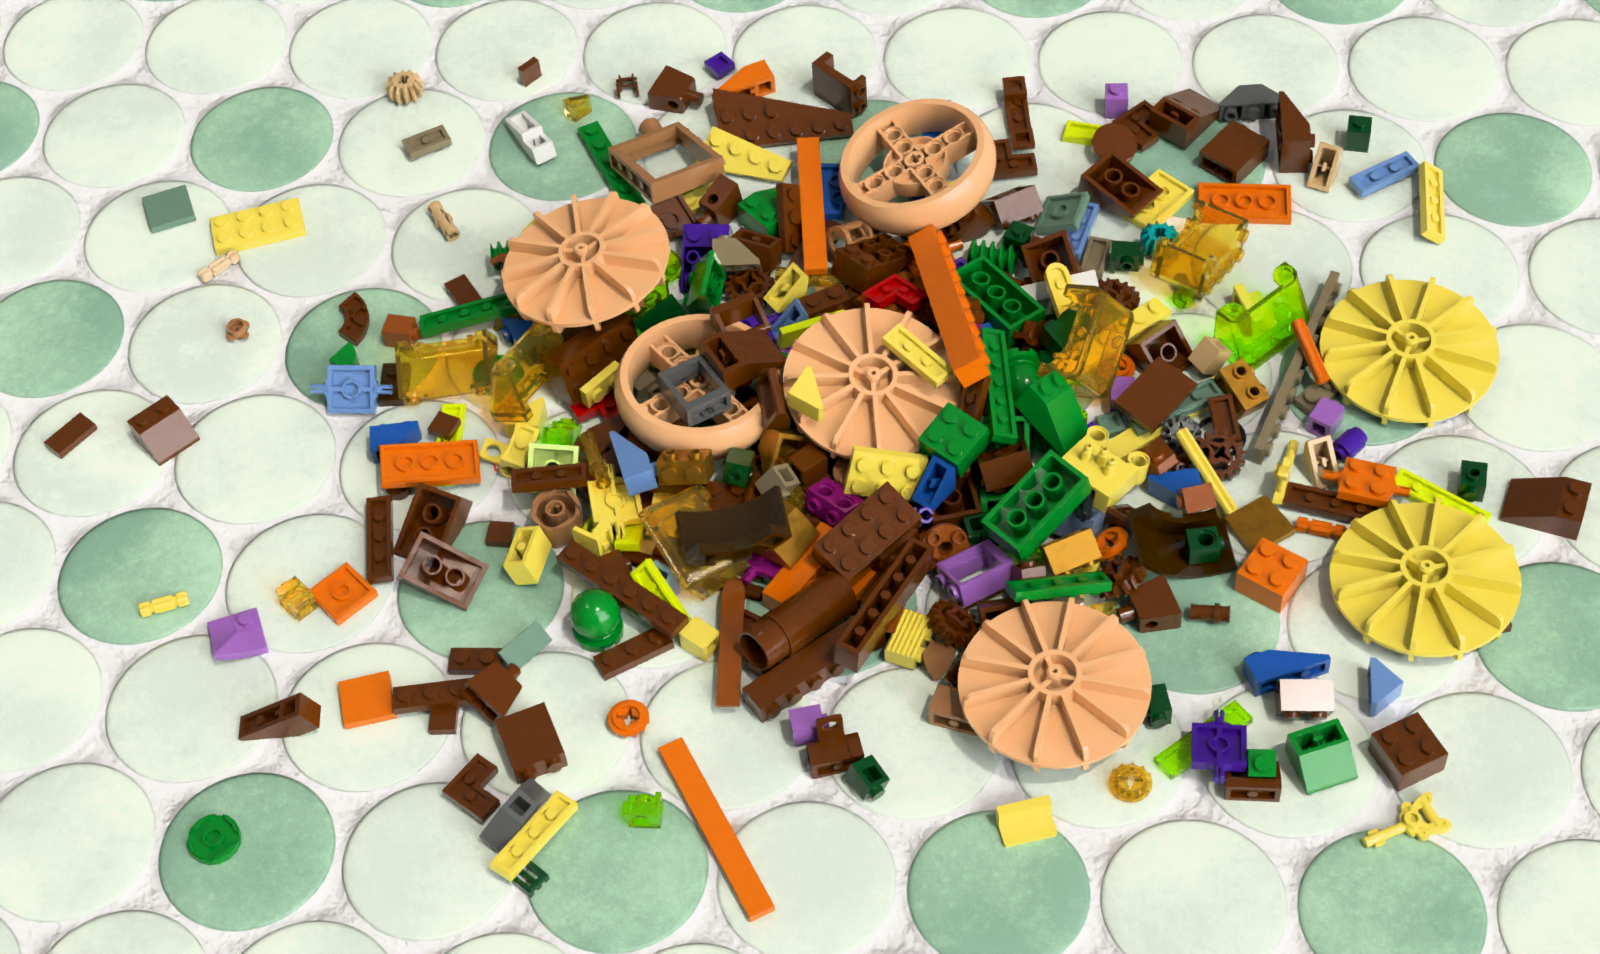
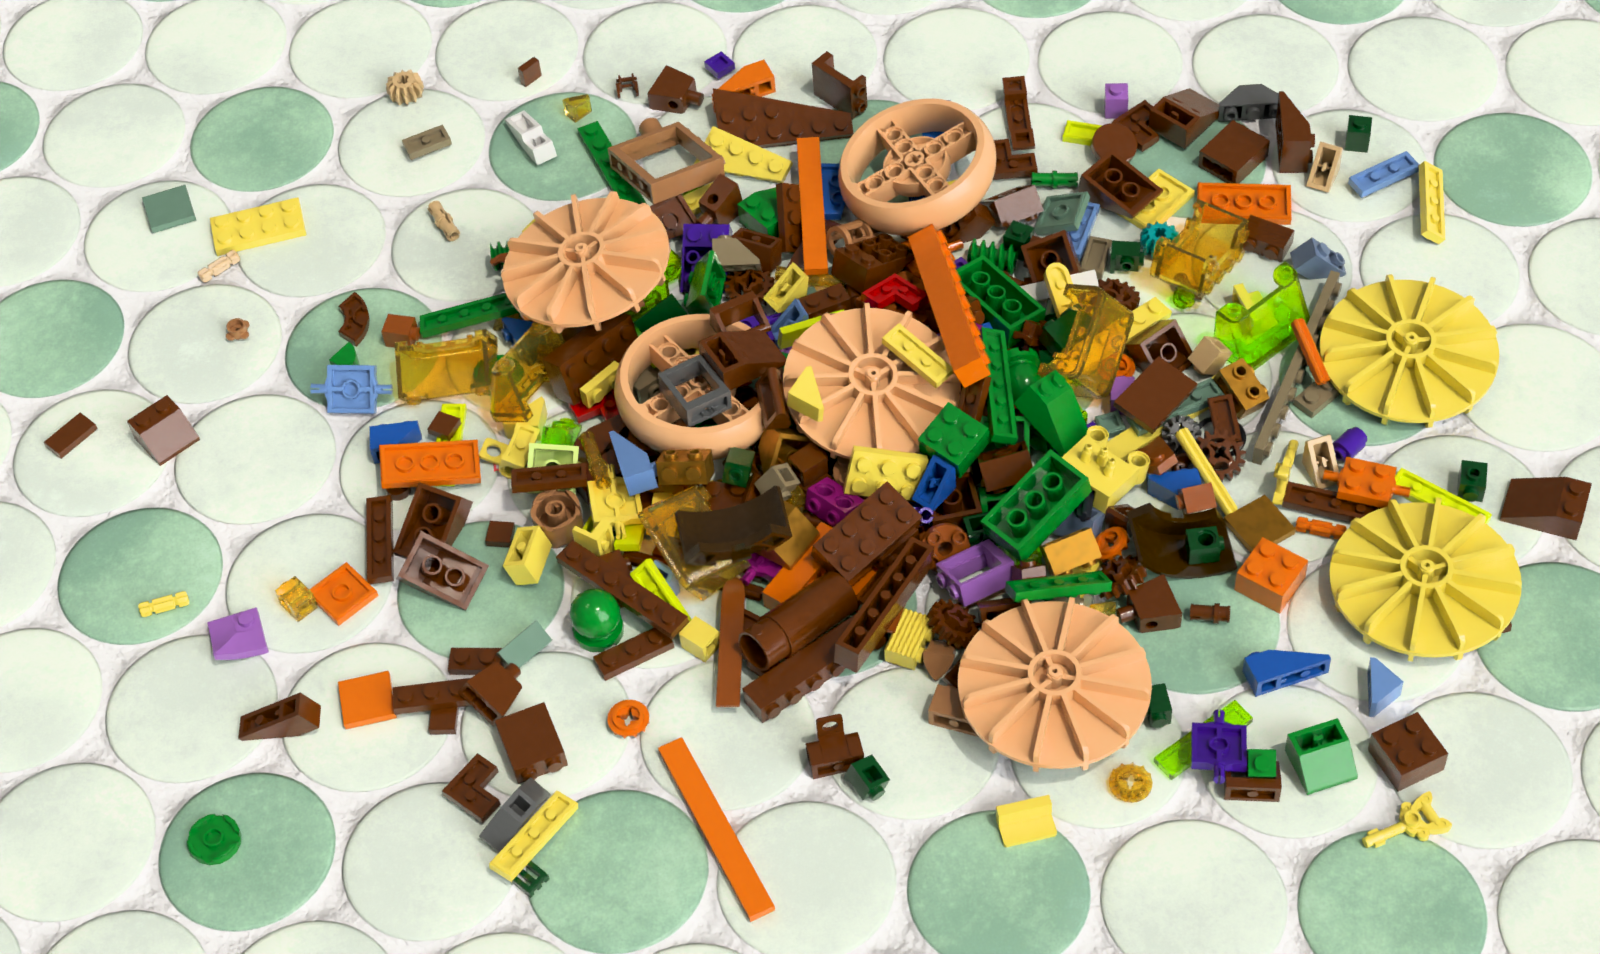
(389, 377): dark brown plate -> none
(461, 290): reddish brown tile -> none
(644, 811): clear neon green brick -> none
(804, 723): medium lavender brick -> none
(1054, 179): none -> green pin
(1268, 238): none -> reddish brown brick
(1304, 698): brick -> none
(1316, 260): none -> sand blue slope
(1325, 417): medium lavender brick -> none

